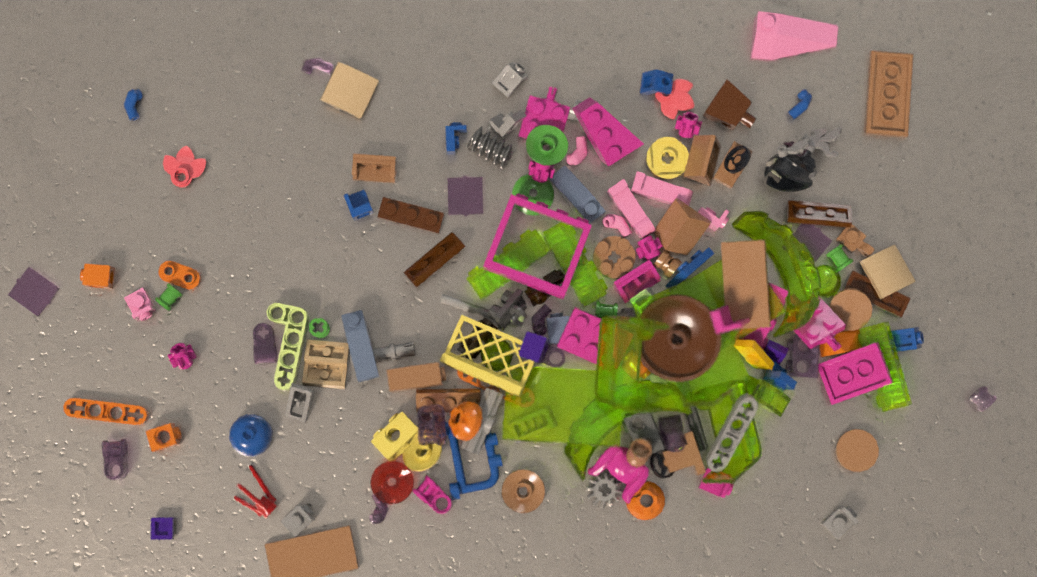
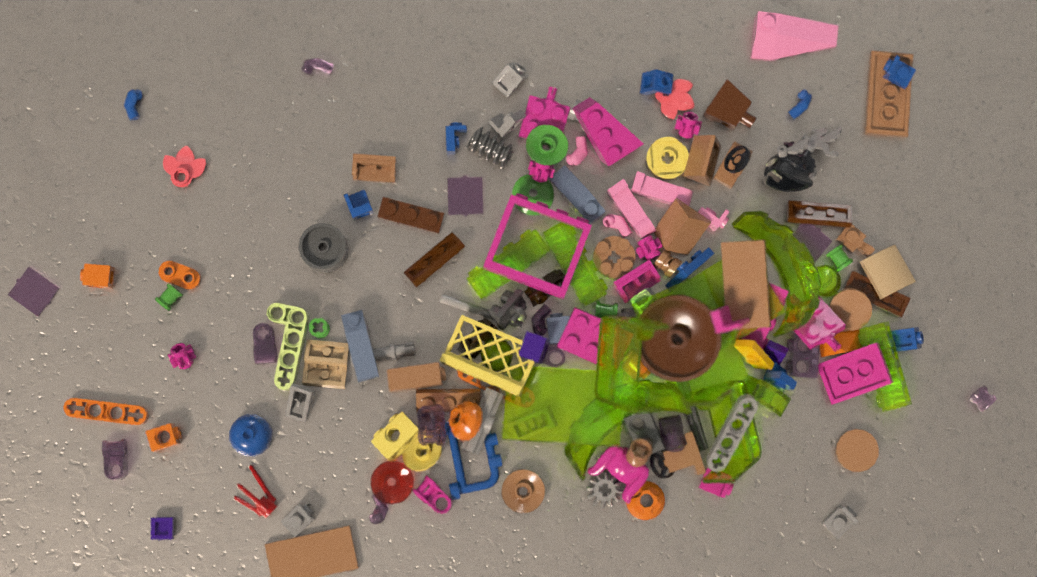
(140, 305): bright pink bracket -> none
(313, 240): none -> dark grey wheel
(349, 90): tan slope -> none
(898, 72): none -> blue bracket

